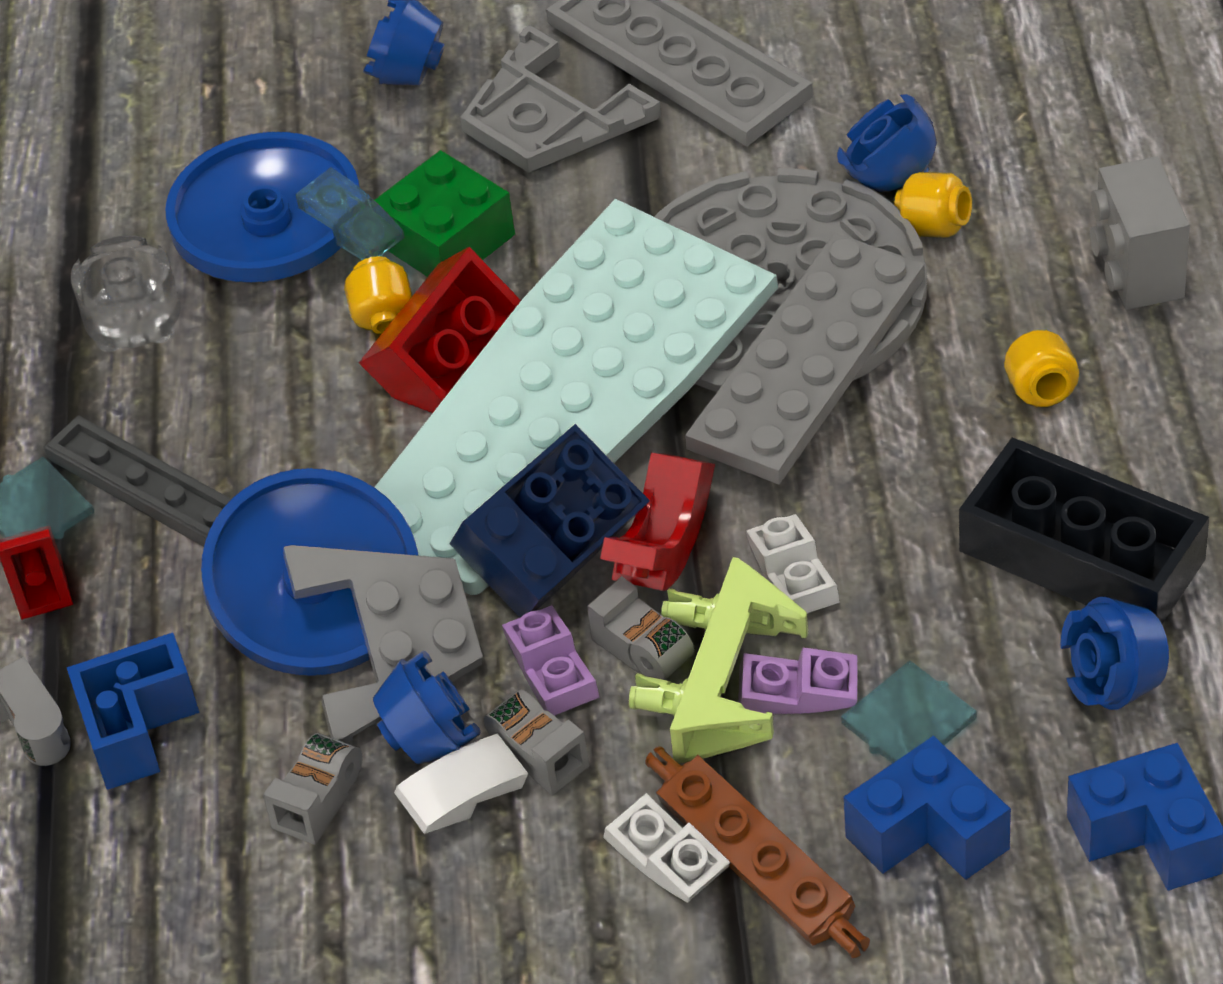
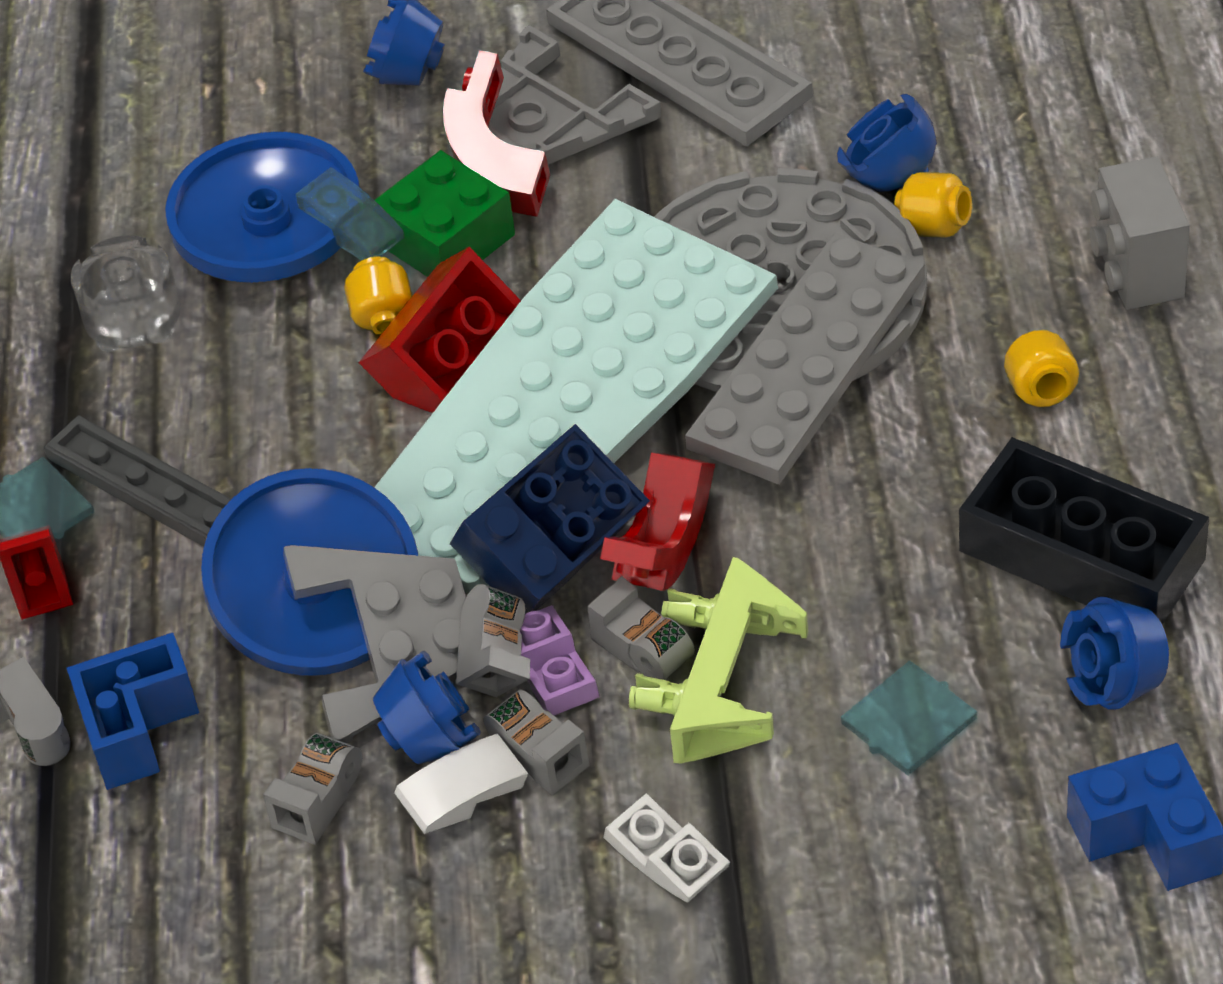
(466, 124): none -> arch
(491, 642): none -> light grey leg
(758, 851): dark orange plate -> none
(791, 562): white slope -> none
(810, 685): lavender slope -> none
(930, 801): blue brick -> none

